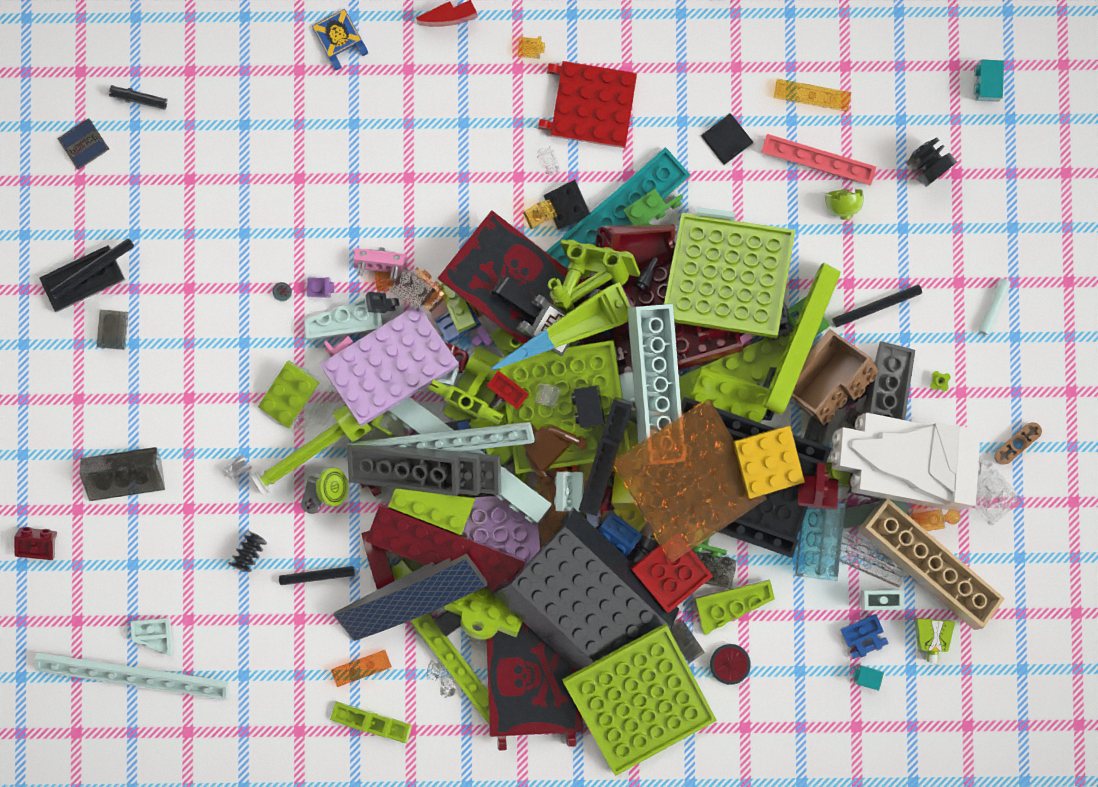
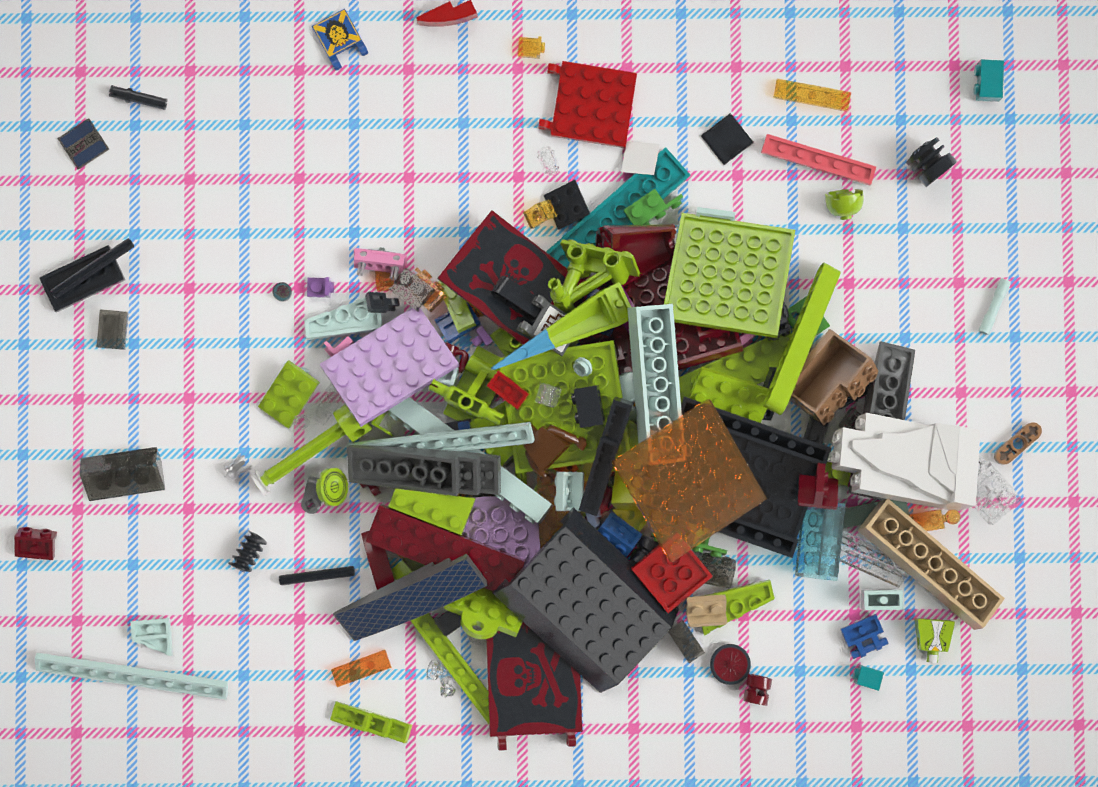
(582, 367): none -> light aqua plate
(639, 699): lime plate -> none
(640, 157): none -> white sticker
(643, 281): black cone -> none
(706, 610): none -> tan bracket
(757, 682): none -> dark red wheel
(768, 461): yellow plate -> none
(877, 306): black axle -> none
(935, 381): lime plate -> none

